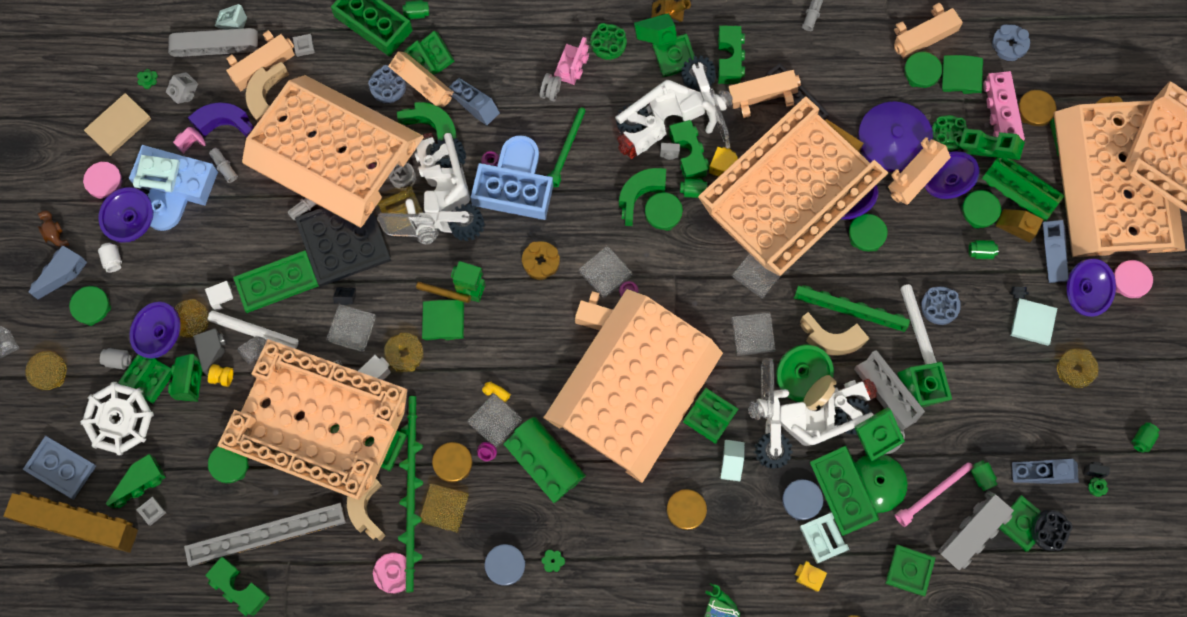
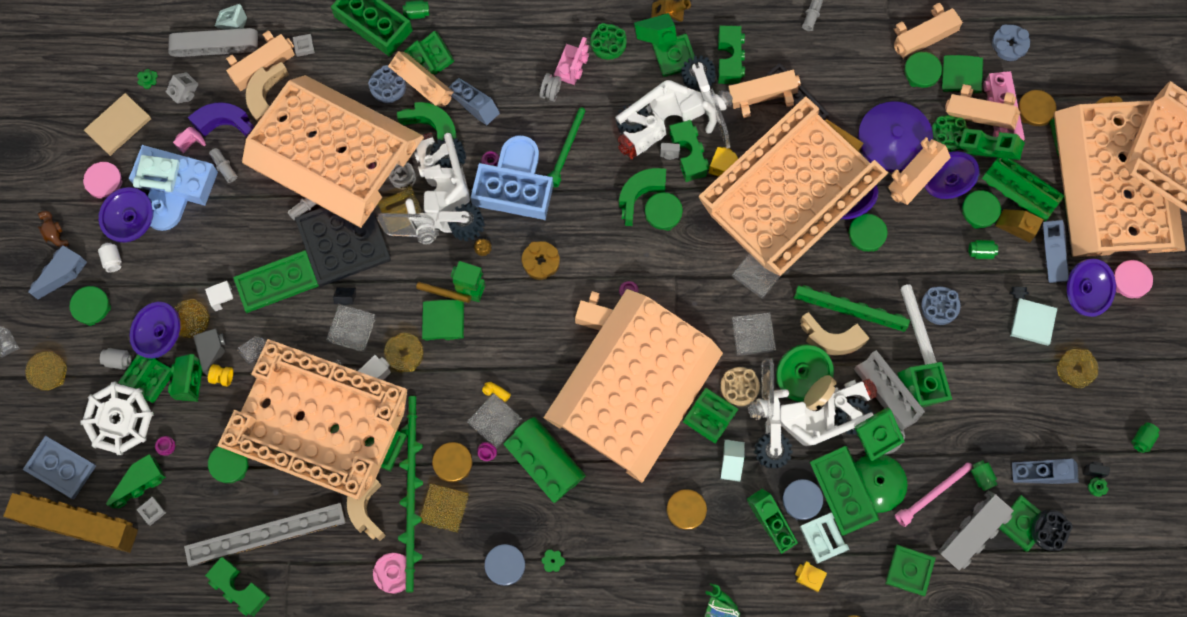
(165, 445): none -> magenta plate
(251, 329): white axle -> none
(482, 247): none -> pearl gold piece
(605, 272): clear plate -> none
(693, 187): green brick -> none
(740, 386): none -> tan tile
(772, 520): none -> green slope
(983, 111): none -> light nougat brick

